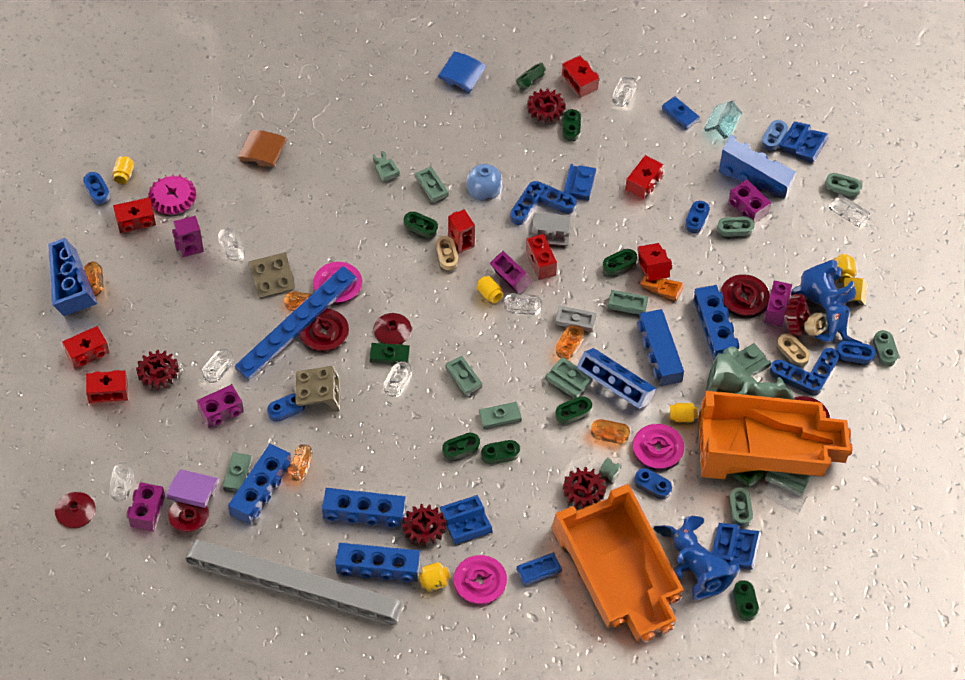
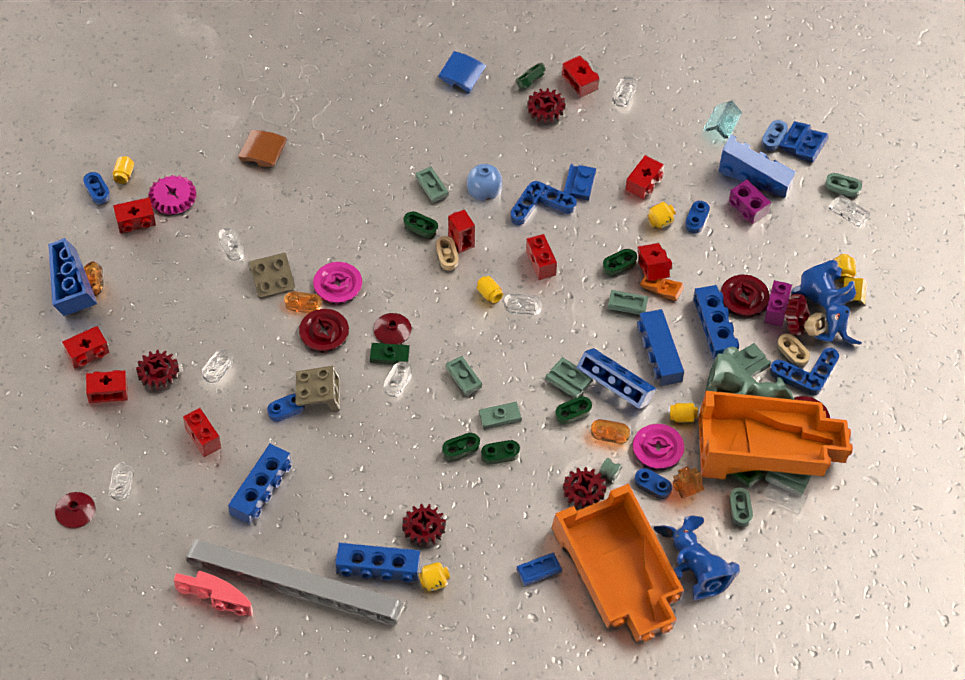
(150, 506): magenta brick -> none
(180, 511): dark red dish -> none
(187, 236): magenta brick -> none
(192, 488): medium lavender slope -> none
(202, 432): none -> red brick
(218, 402): magenta brick -> none
(222, 594): none -> coral slope
(237, 471): sand green plate -> none
(295, 323): blue plate -> none
(300, 463): clear orange plate -> none
(356, 500): blue brick -> none
(385, 168): sand green plate -> none
(466, 519): blue slope -> none
(483, 567): dark pink gear -> none
(511, 272): magenta brick -> none
(553, 226): light grey hinge -> none
(568, 343): clear orange plate -> none
(570, 316): light grey plate -> none
(571, 125): dark green plate -> none
(661, 215): none -> yellow head
(680, 112): blue plate -> none
(688, 482): none -> clear orange brick
(735, 225): sand green plate -> none
(736, 545): blue slope -> none
(744, 599): dark green plate -> none
(855, 351): blue plate -> none
(885, 346): sand green plate -> none

